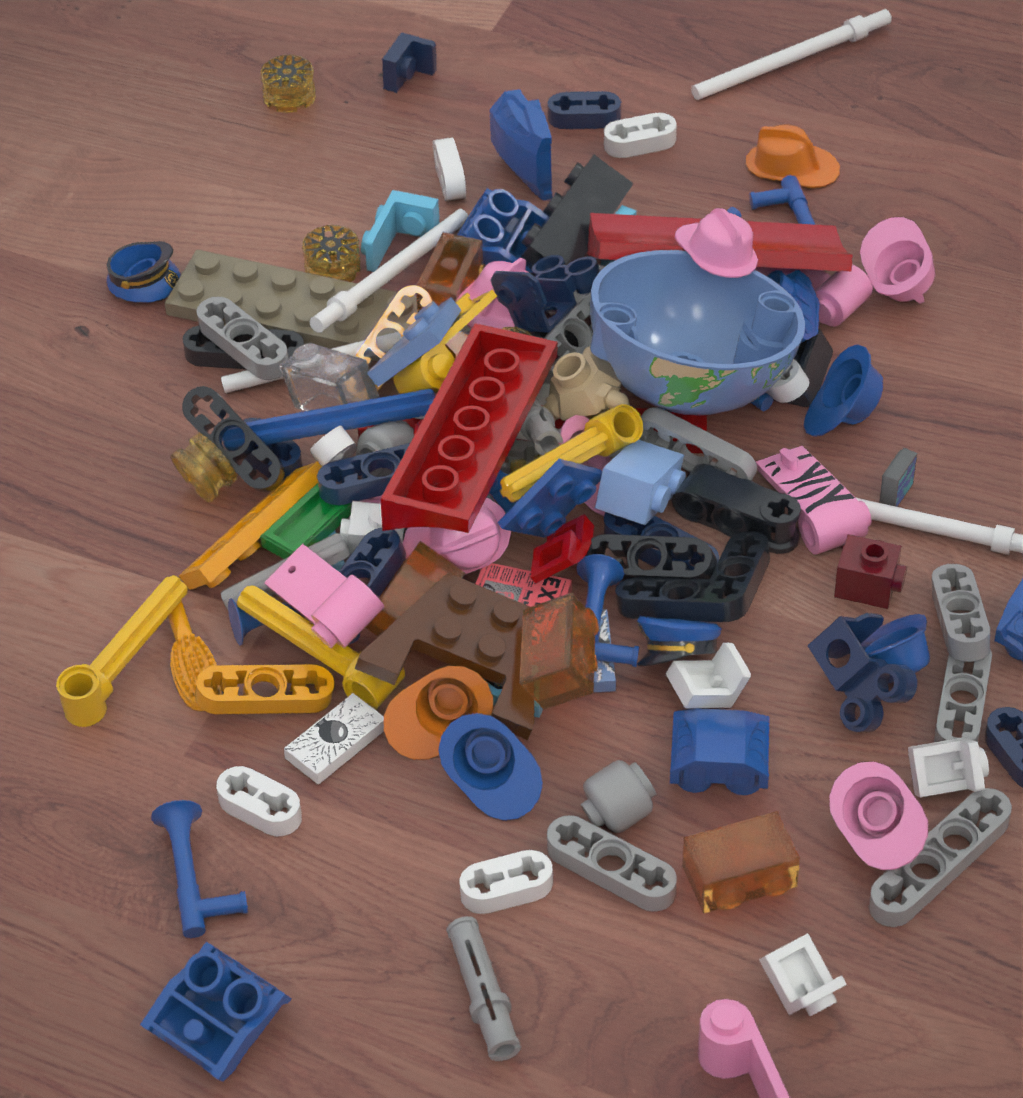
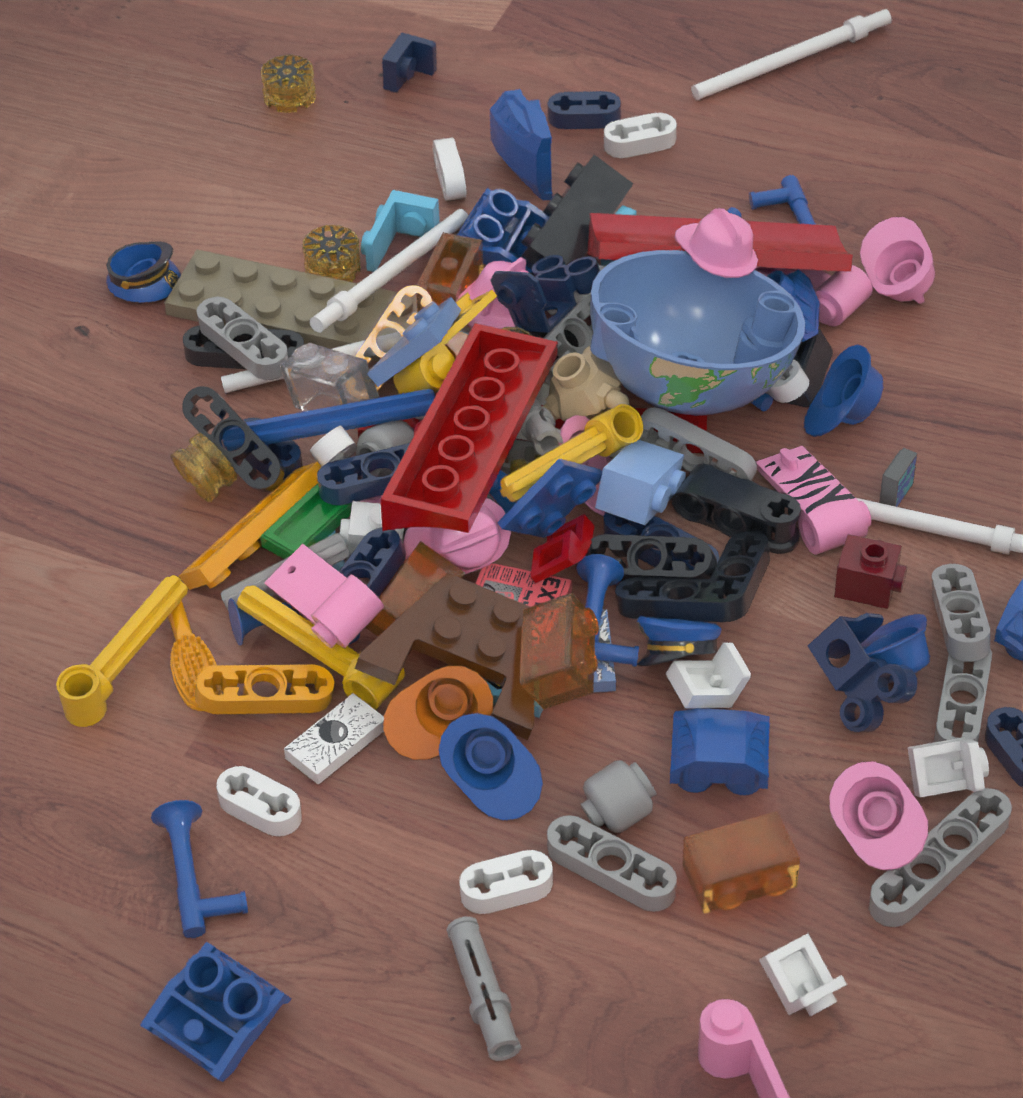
(788, 151): orange piece -> none

